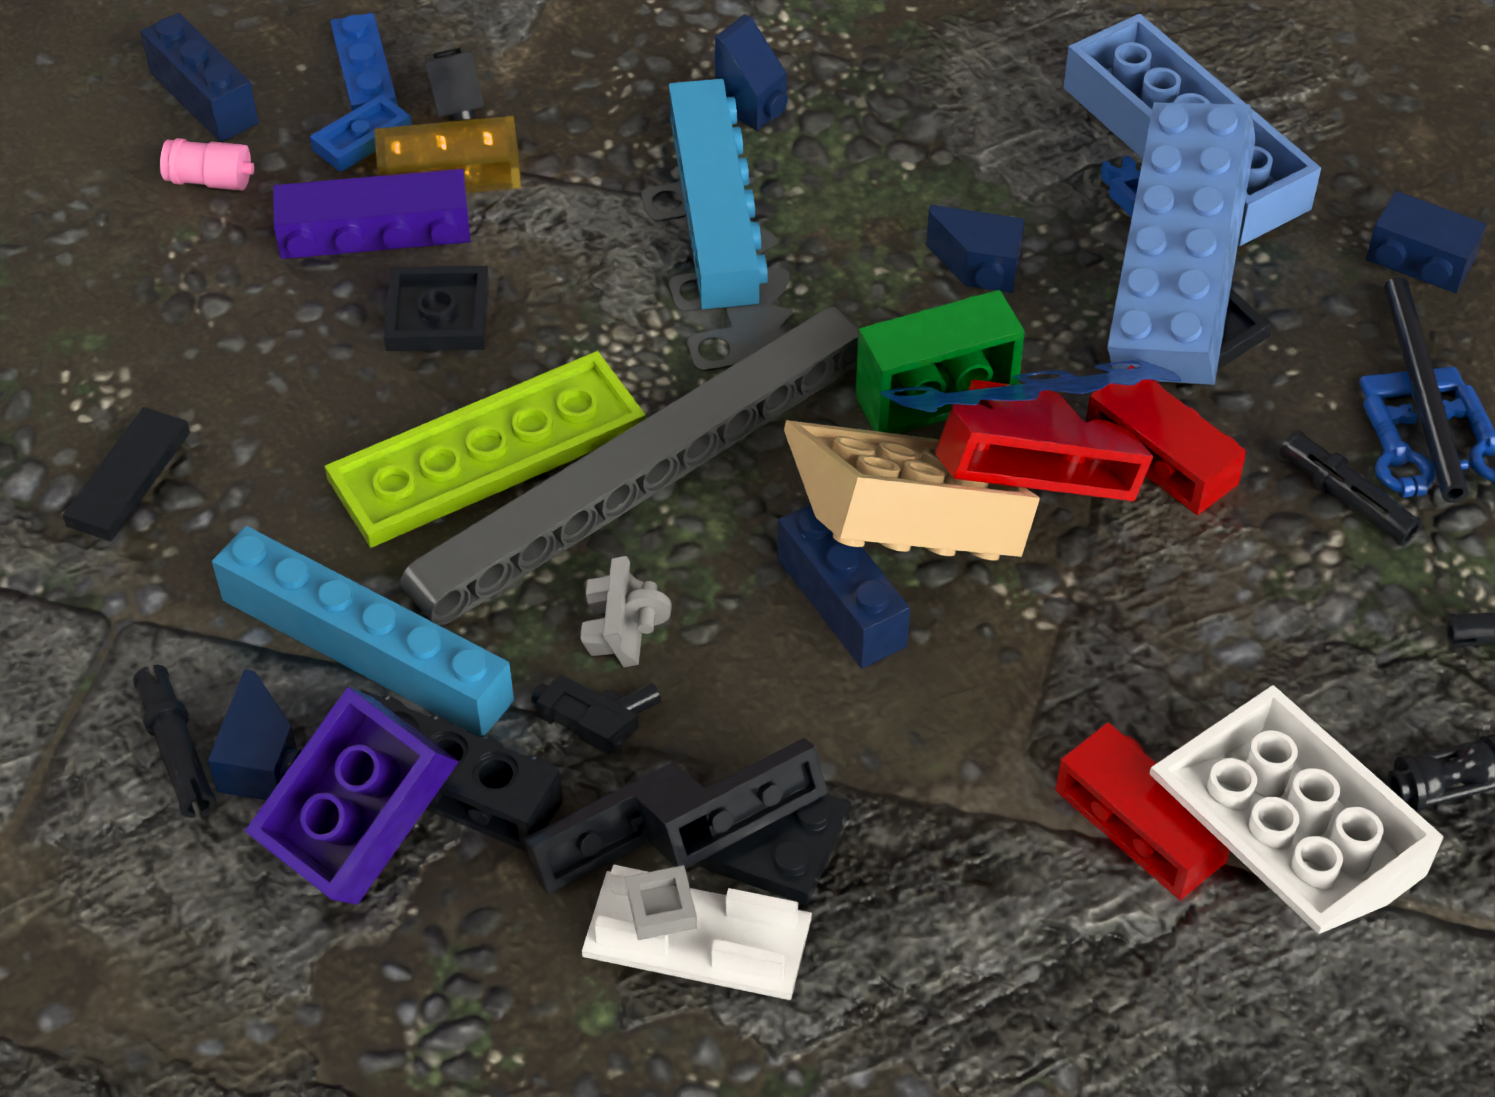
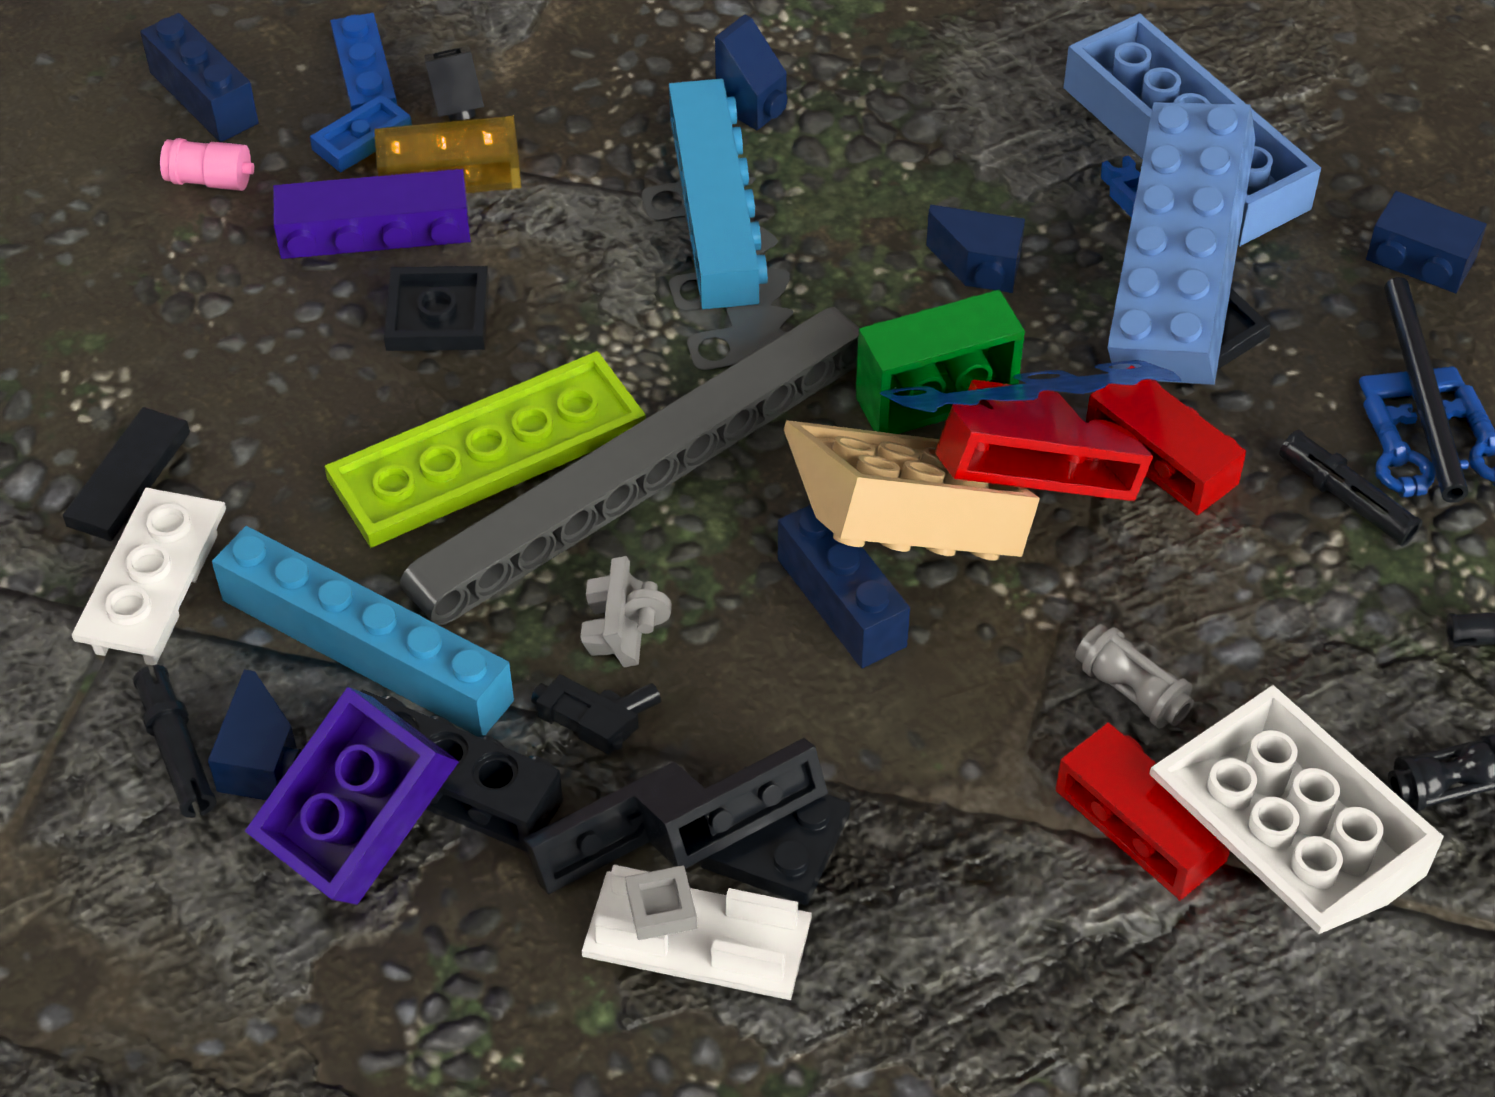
(150, 574): none -> white brick
(1118, 663): none -> light grey piece

